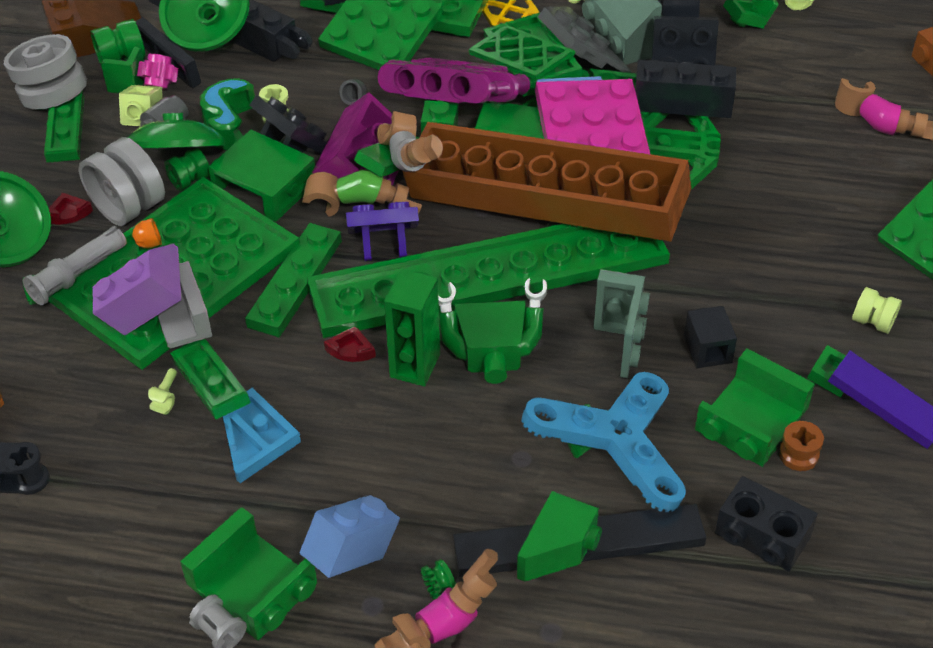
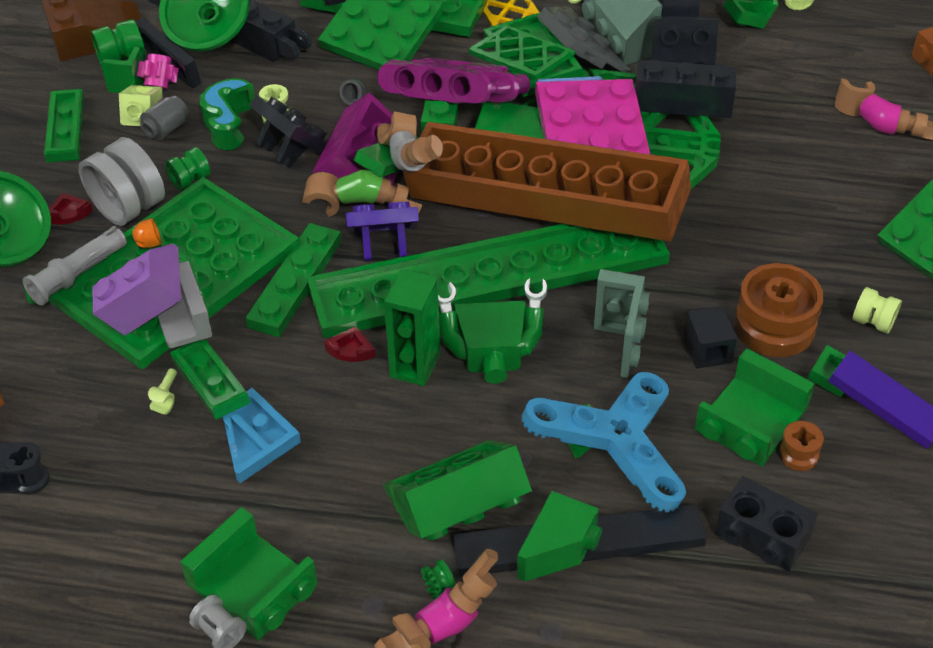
(45, 71): light grey wheel -> none
(176, 132): green dish -> none
(265, 169): green panel -> none
(349, 535): medium blue brick -> none
(459, 488): none -> green slope
(778, 310): none -> dark orange wheel

